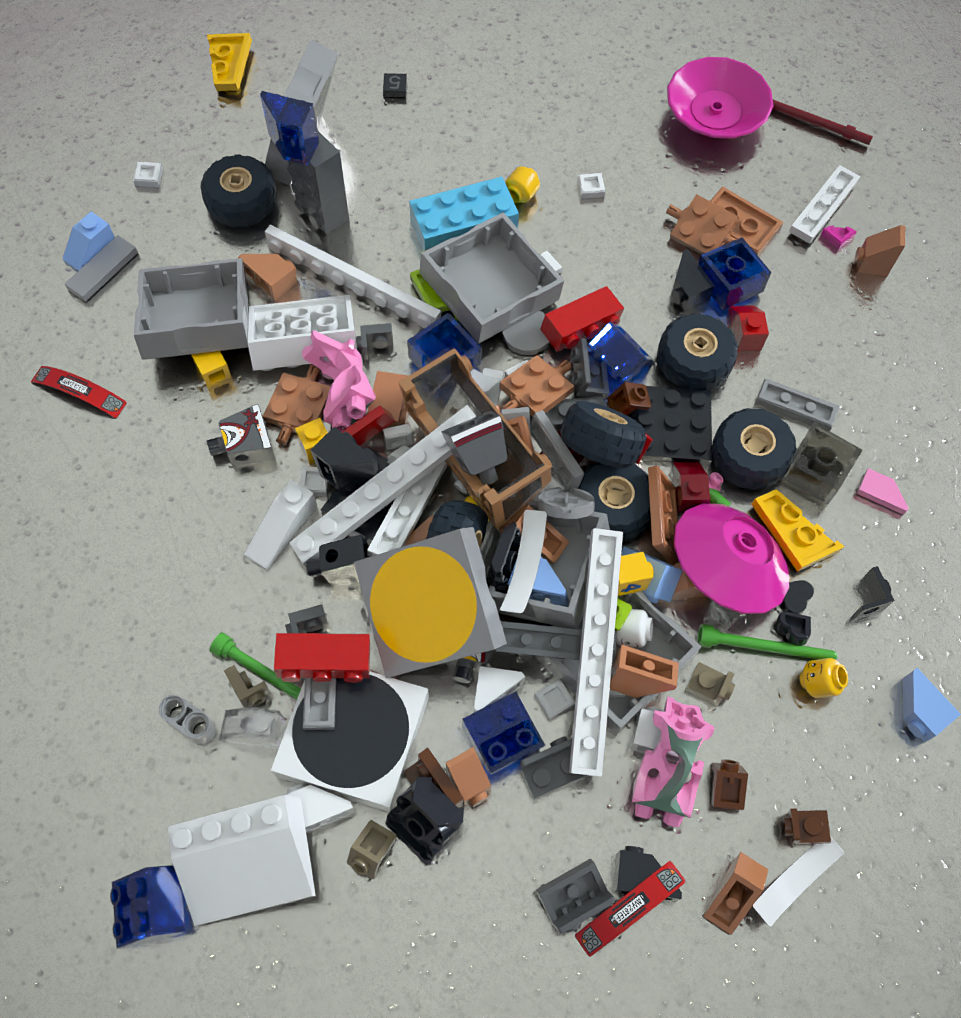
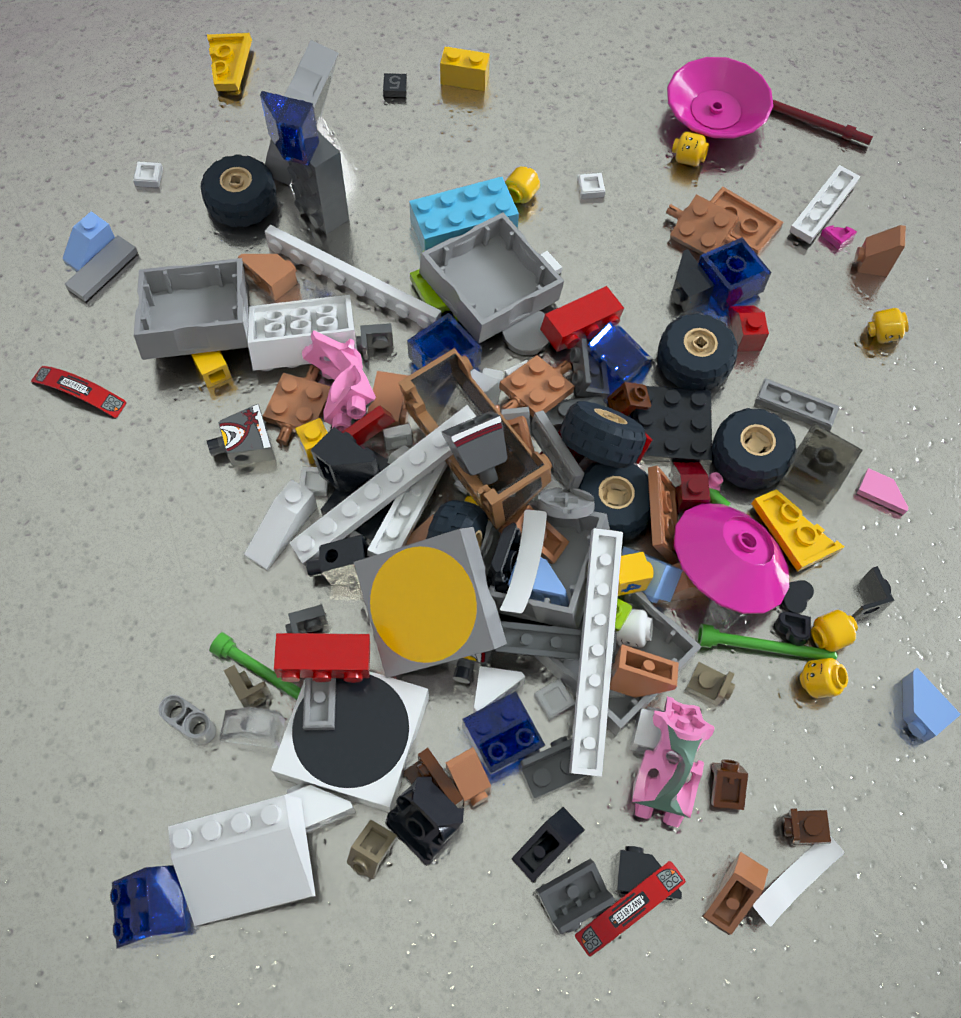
(464, 68): none -> yellow brick
(548, 843): none -> black slope
(690, 149): none -> yellow head
(834, 630): none -> yellow head
(888, 325): none -> yellow head

